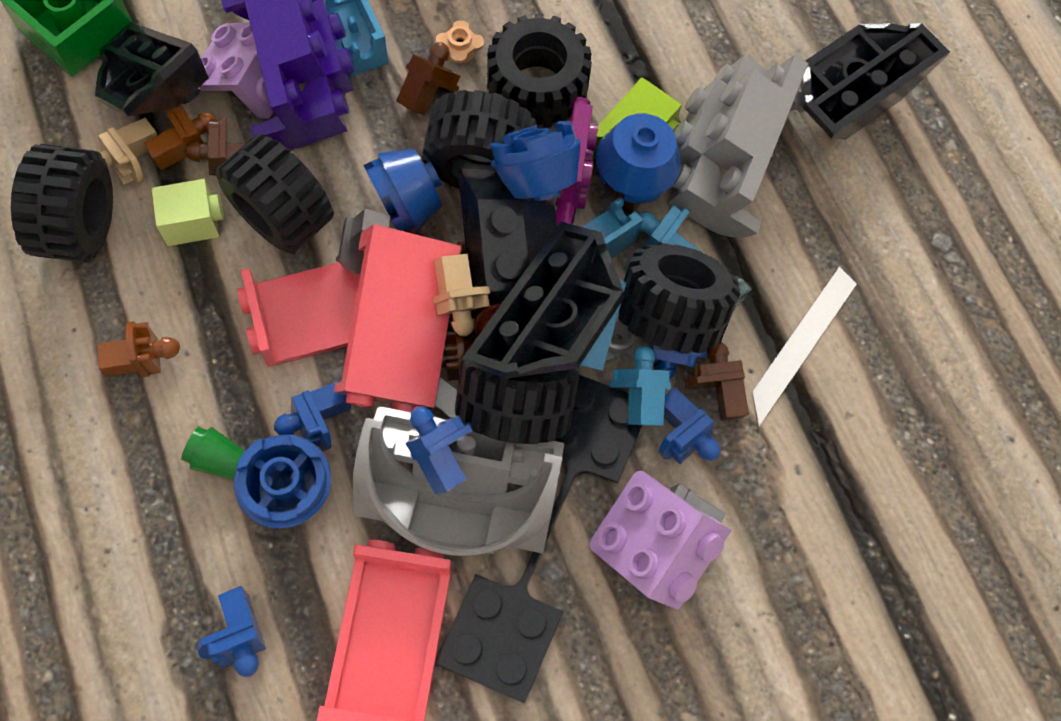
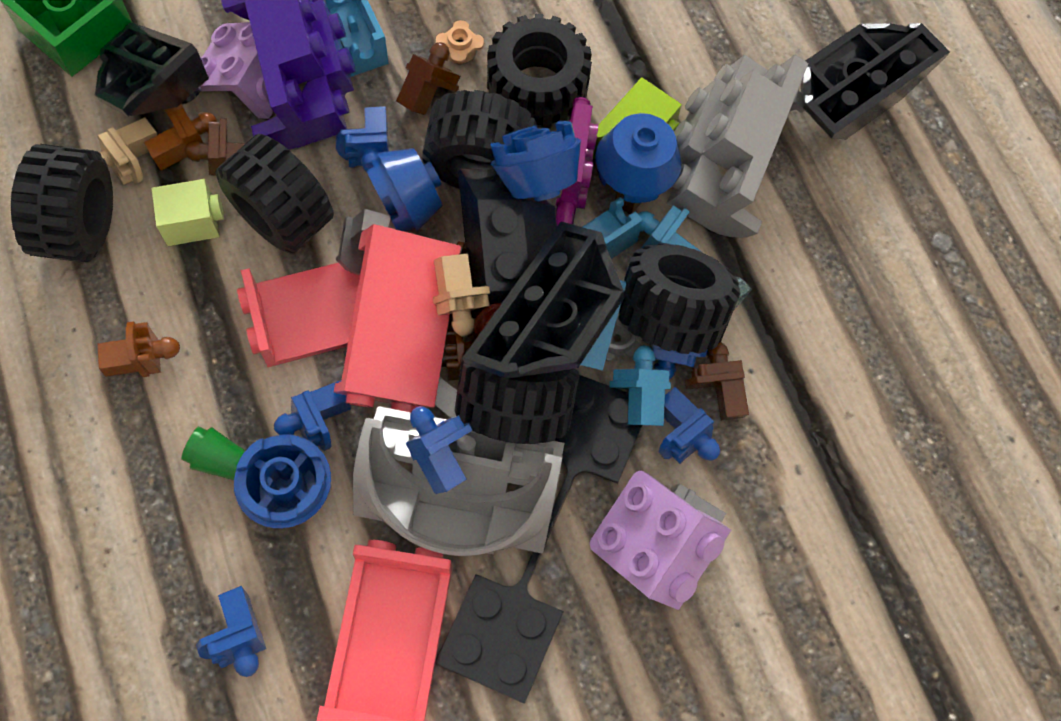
(363, 144): none -> blue piece
(801, 343): white sticker -> none

